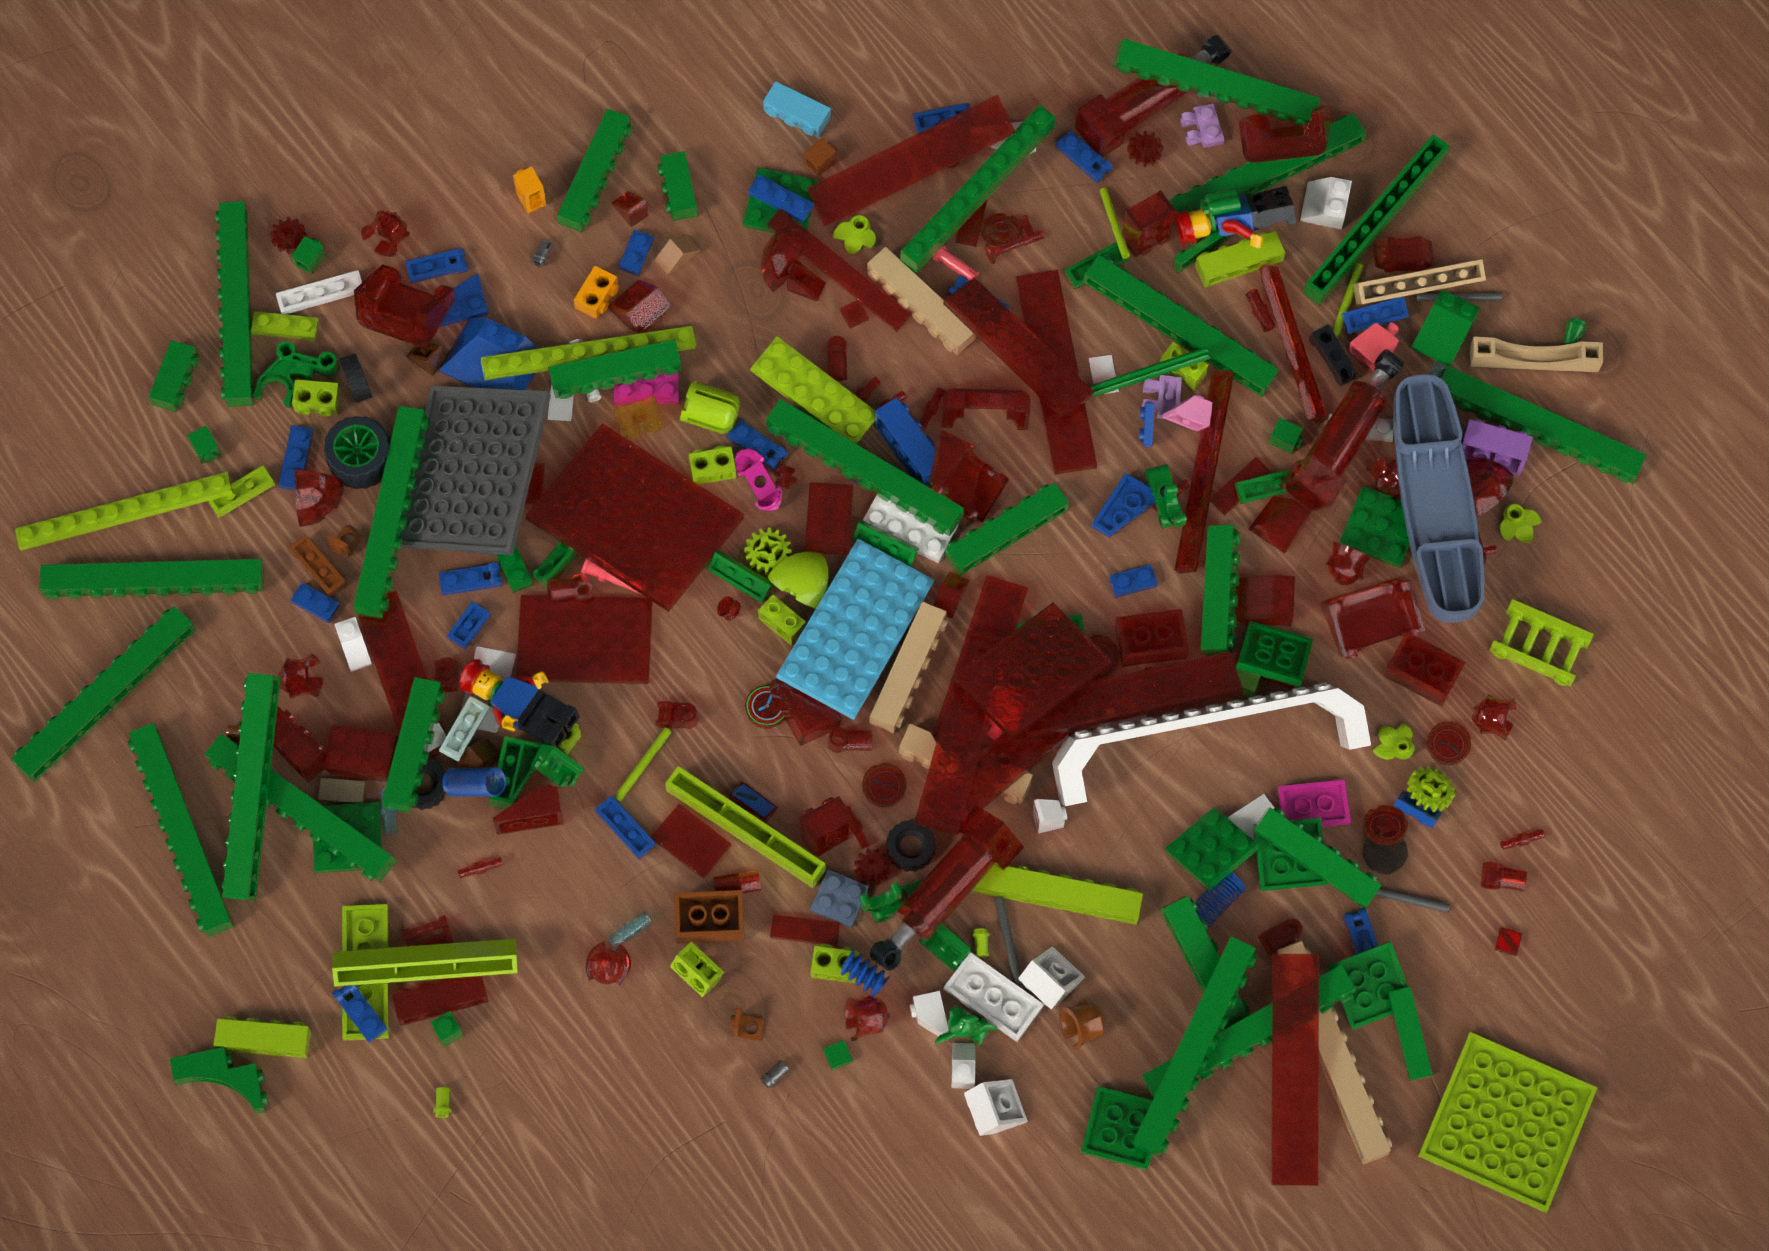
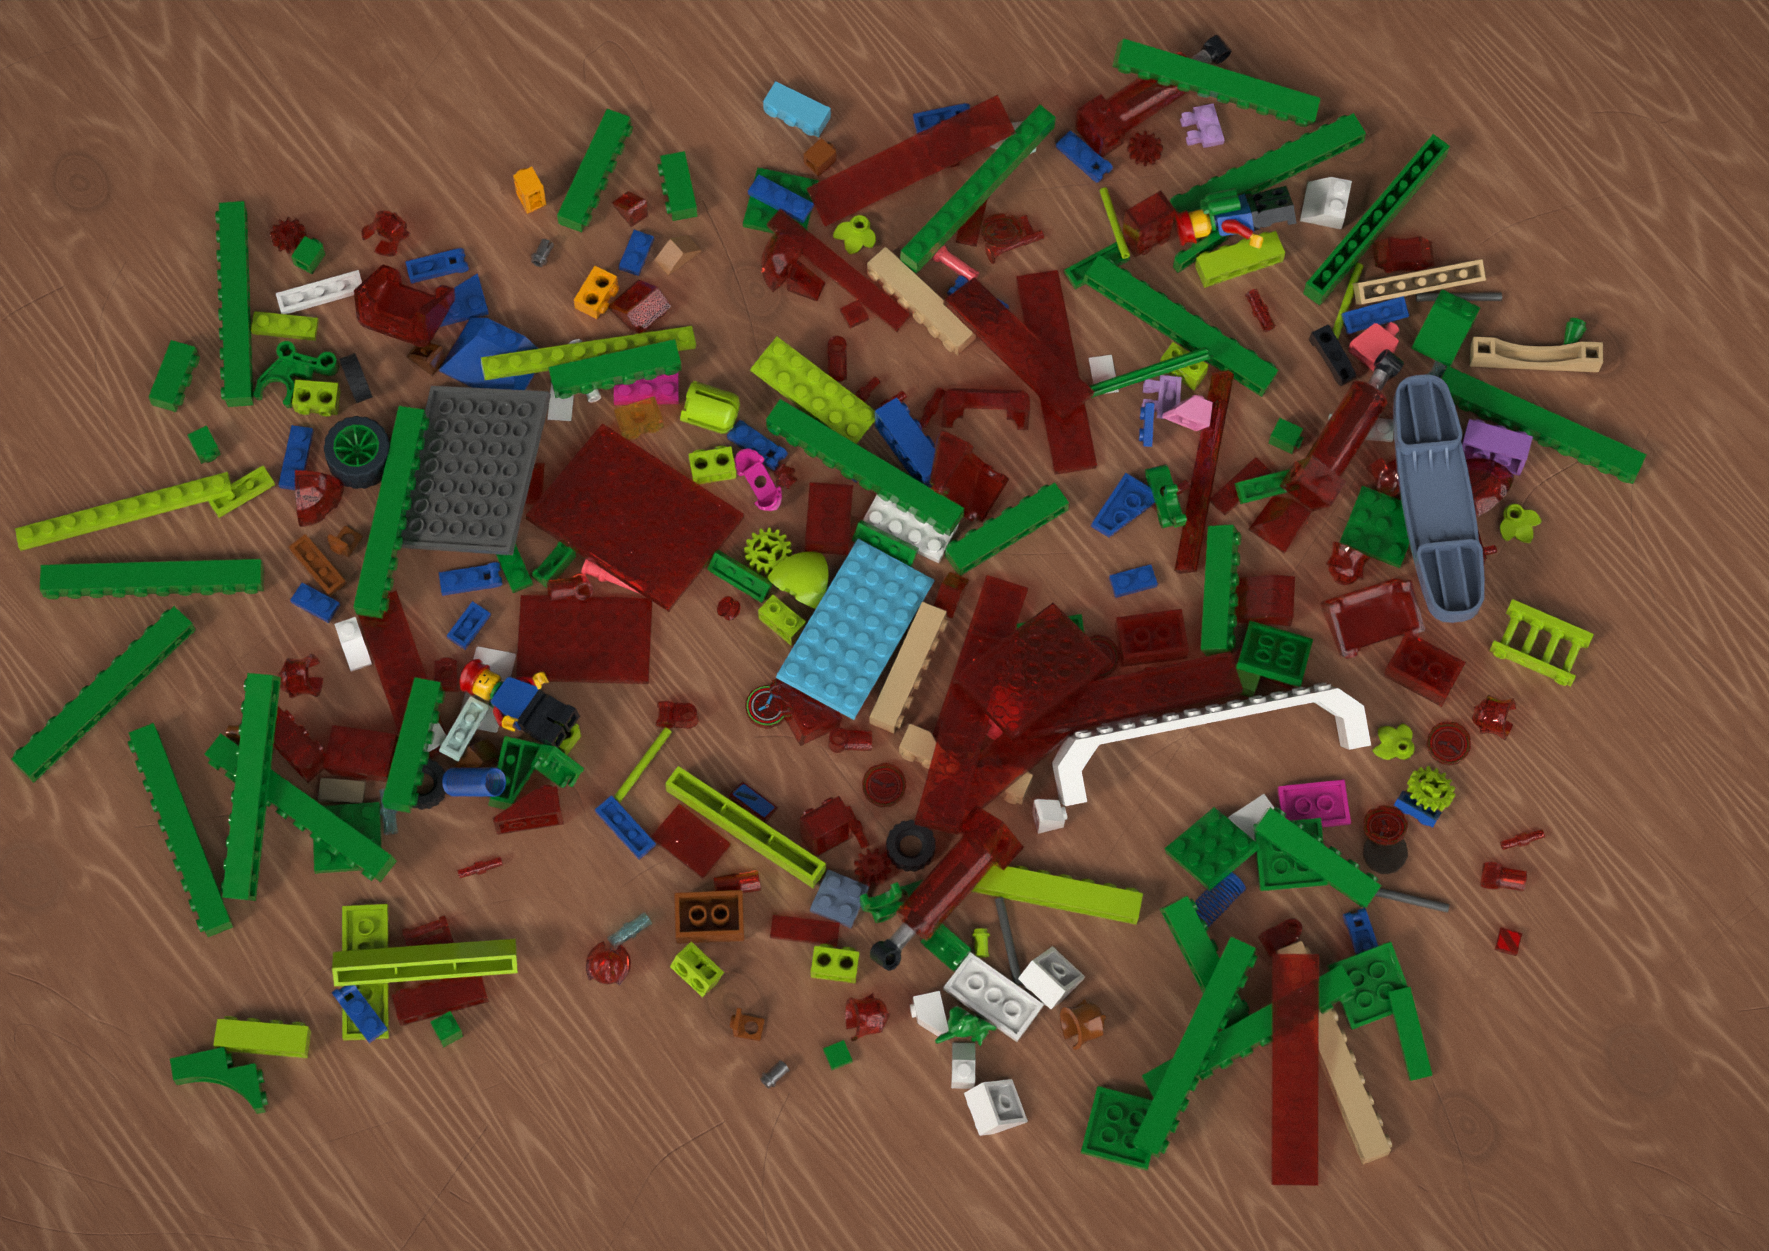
(442, 1102): lime pin -> none
(864, 973): blue piece -> none
(1267, 144): clear red windscreen -> none
(1293, 343): clear red plate -> none
(1507, 1122): lime plate -> none

